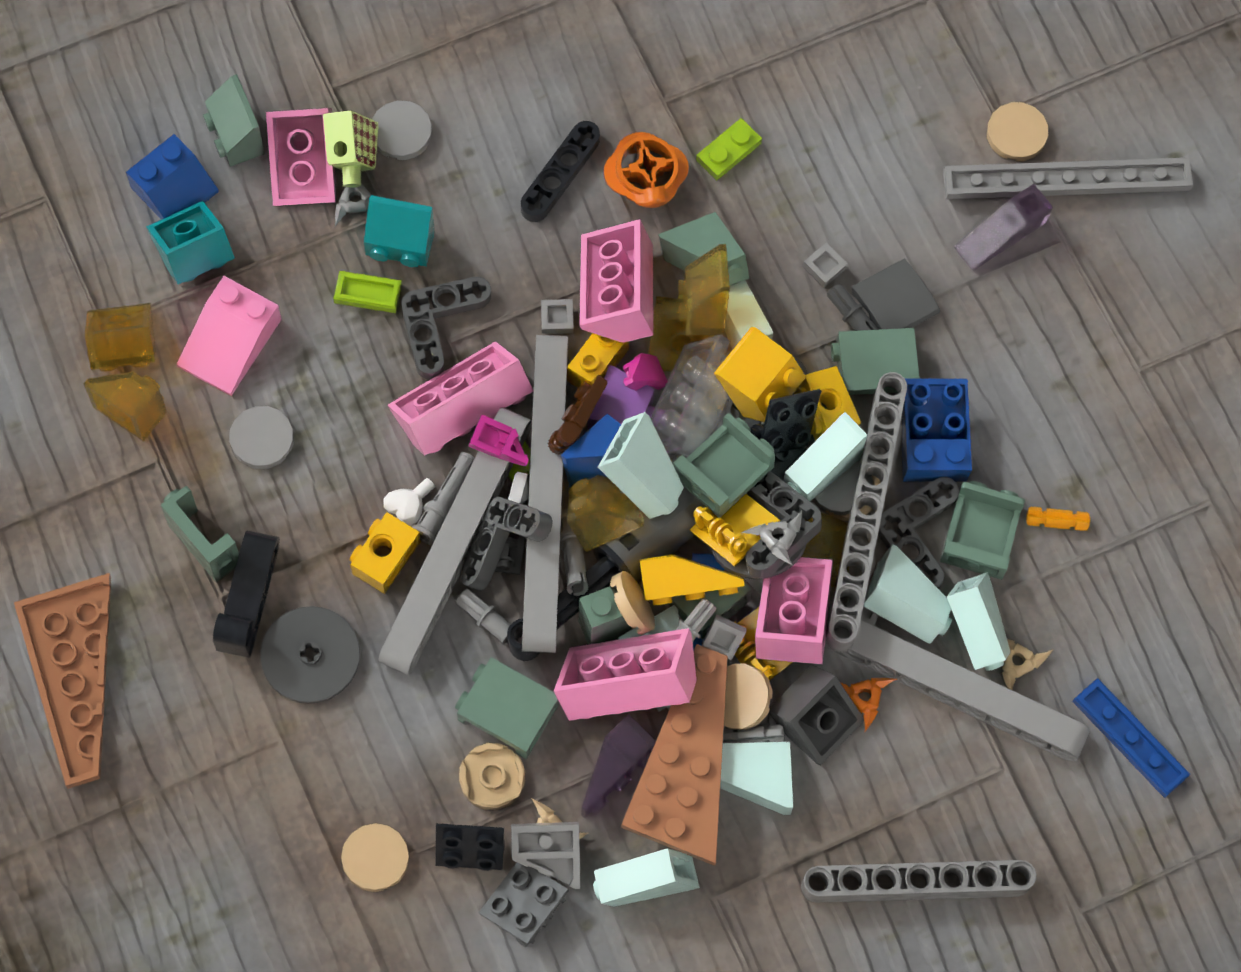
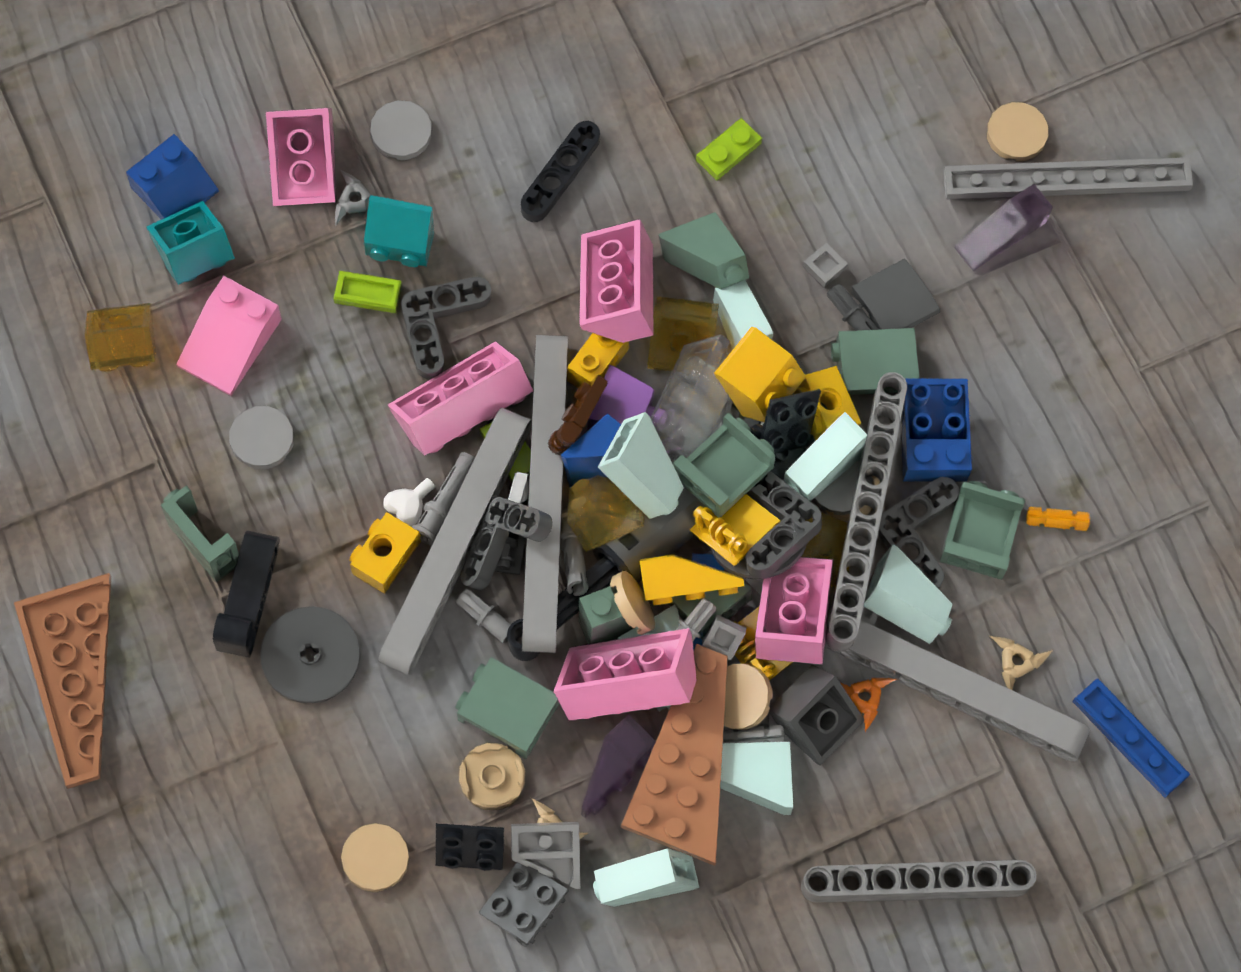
(128, 401): clear yellow slope -> none
(234, 123): sand green slope -> none
(350, 144): yellowish green torso -> none
(498, 441): dark pink slope -> none
(557, 316): light grey plate -> none
(641, 143): orange piece -> none
(644, 371): dark pink slope -> none
(705, 293): clear yellow slope -> none
(778, 547): light grey piece -> none
(979, 622): light aqua slope -> none

